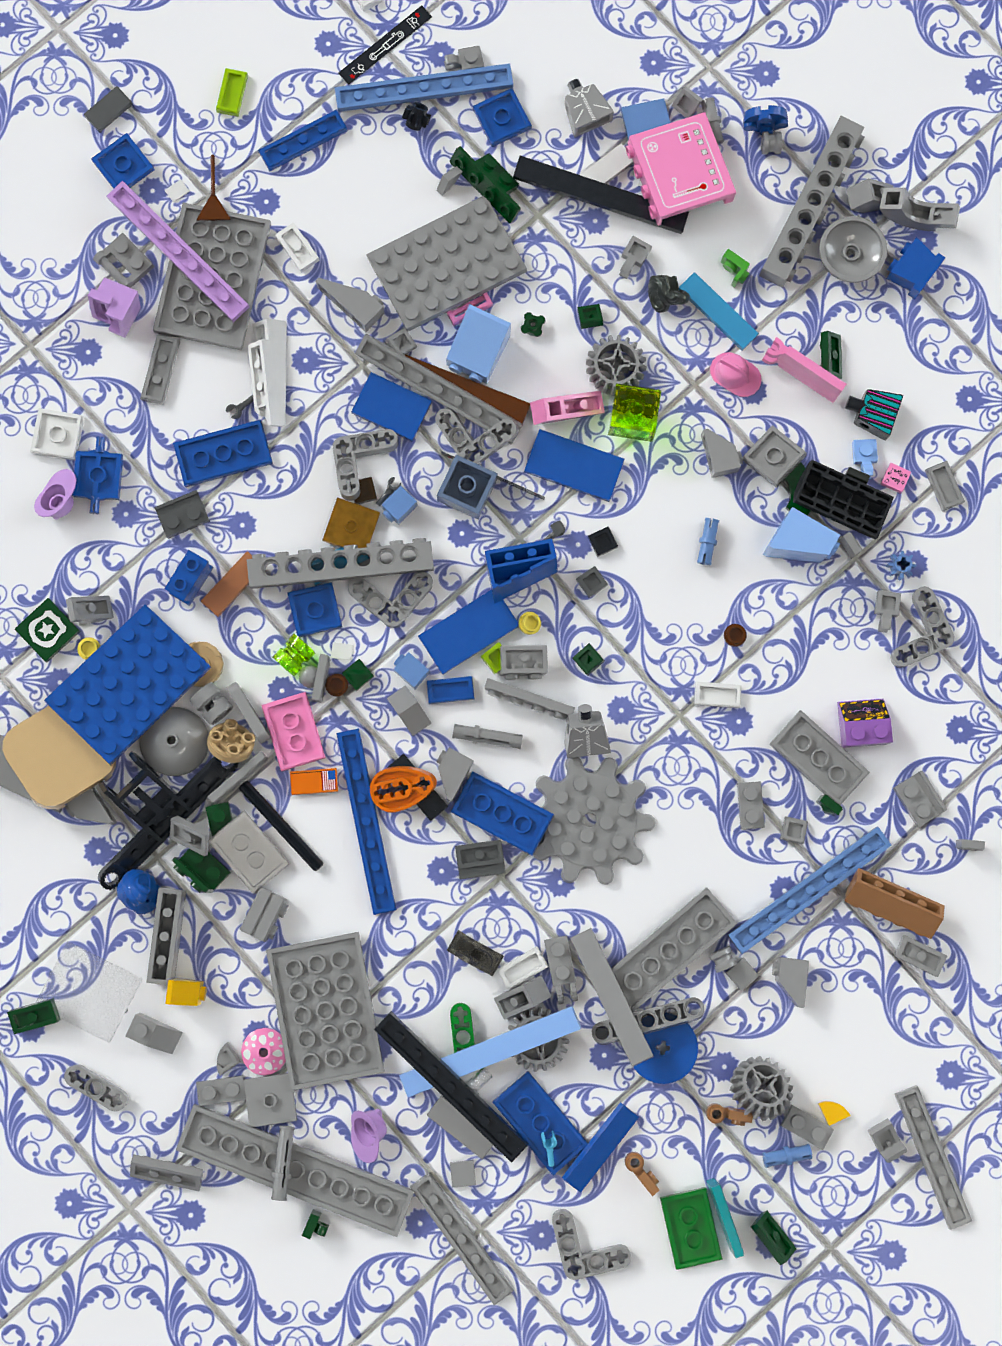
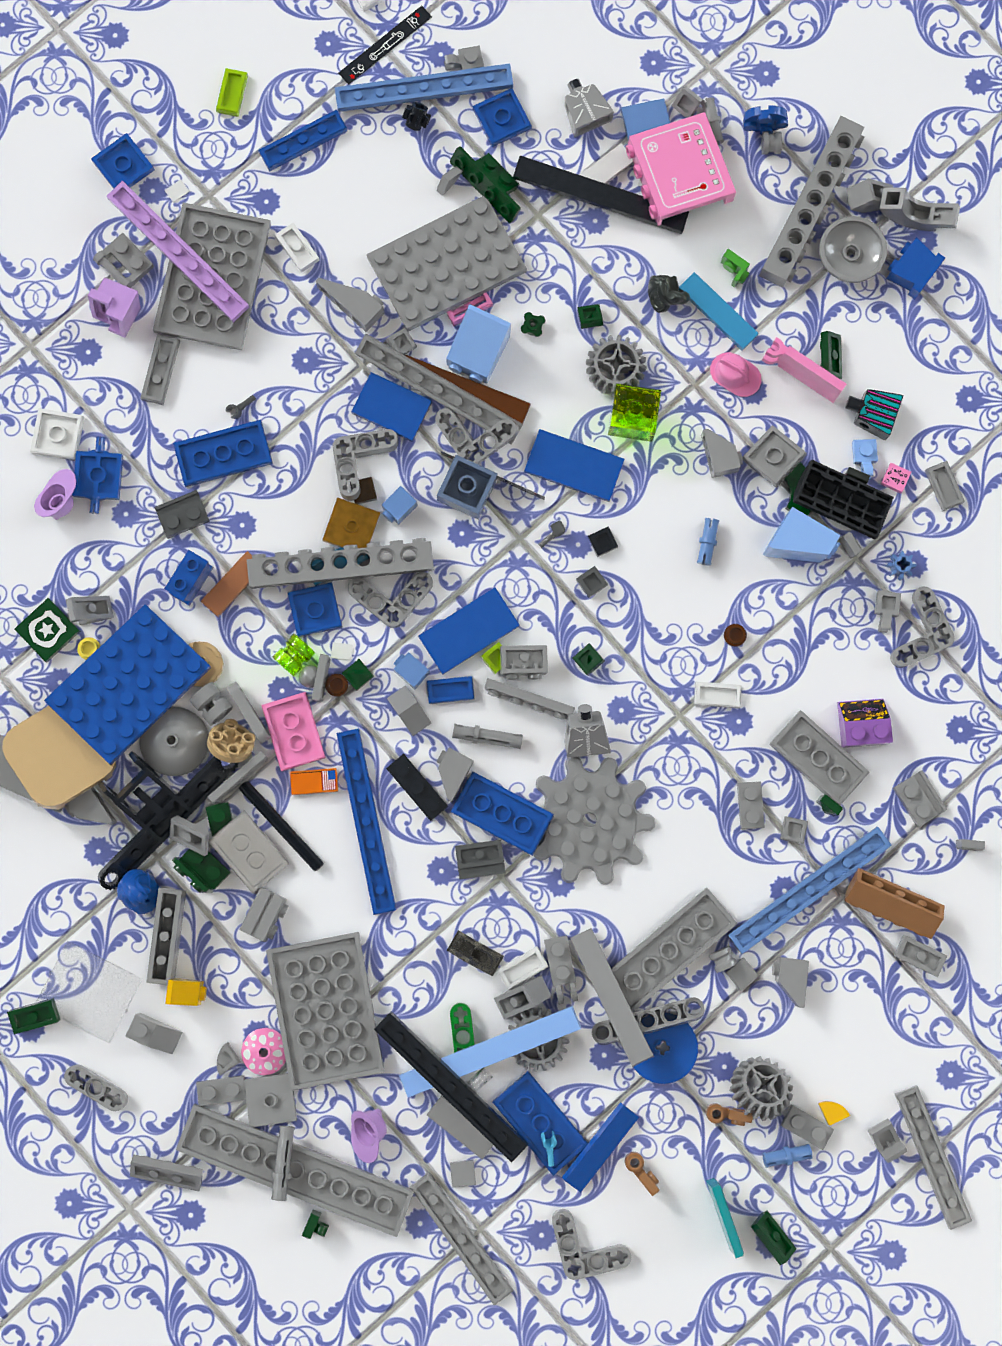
(108, 109): dark grey tile -> none
(213, 208): reddish brown piece -> none
(268, 370): white wedge -> none
(390, 490): dark grey hand -> none
(395, 776): orange piece -> none
(519, 567): blue wedge -> none
(529, 623): light yellow plate -> none
(567, 407): bright pink slope -> none
(635, 254): light grey plate -> none
(691, 1228): green tile -> none

